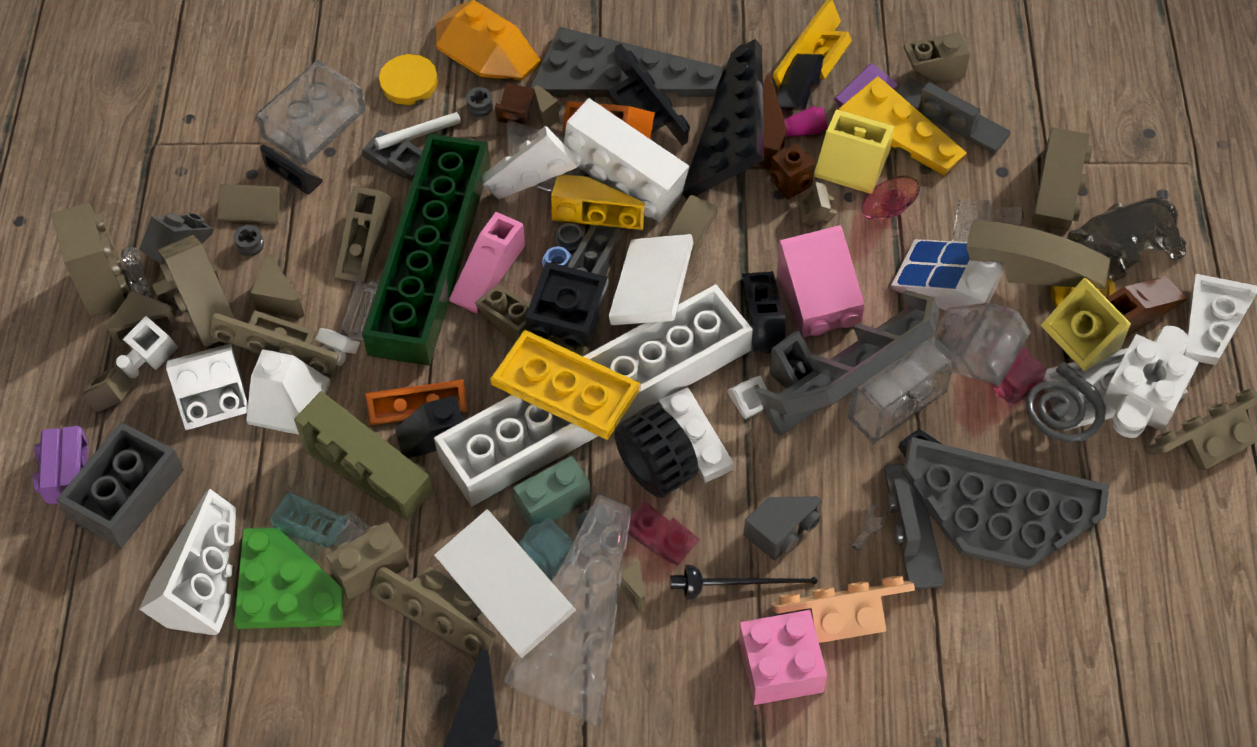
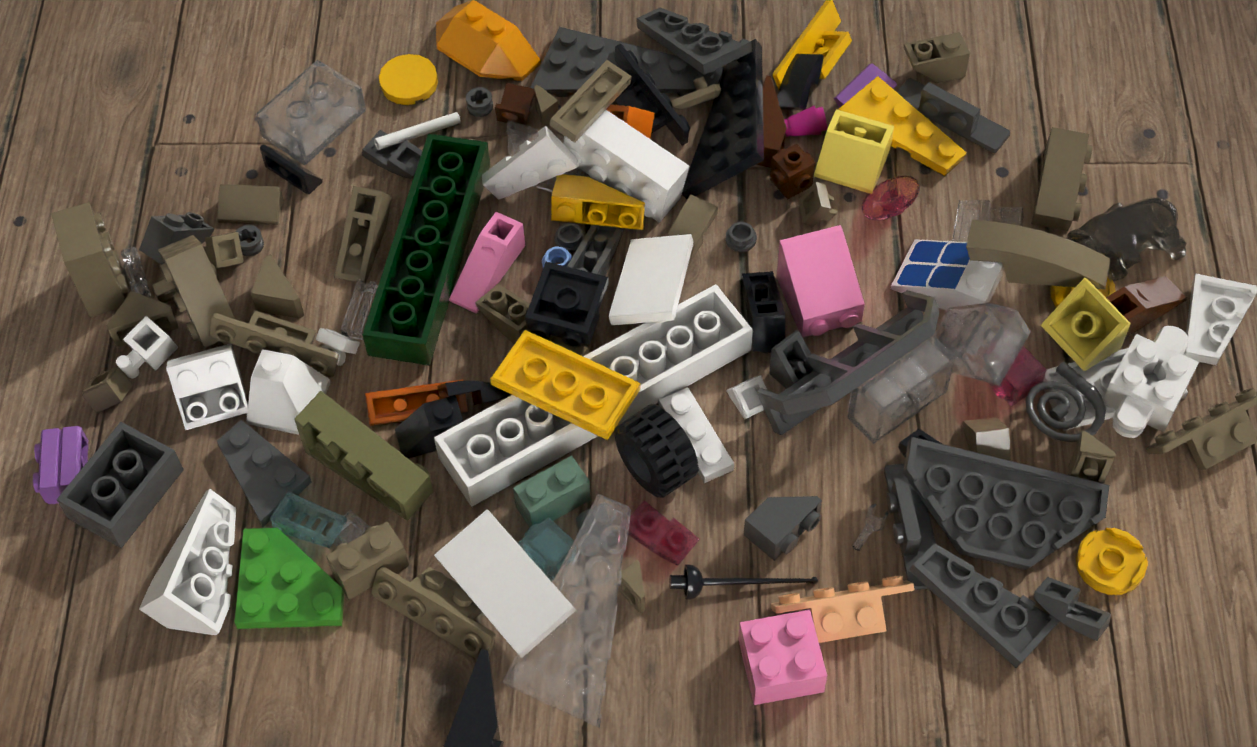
(224, 249): none -> dark tan tile
(261, 470): none -> dark grey wing
(481, 391): none -> black slope
(590, 101): none -> dark tan plate
(693, 41): none -> dark grey wing
(703, 94): none -> dark tan piece
(741, 237): none -> dark grey plate
(988, 437): none -> dark tan slope
(997, 615): none -> dark grey wing
(1063, 604): none -> dark grey slope
(1091, 459): none -> dark tan slope
(1111, 561): none -> yellow tile

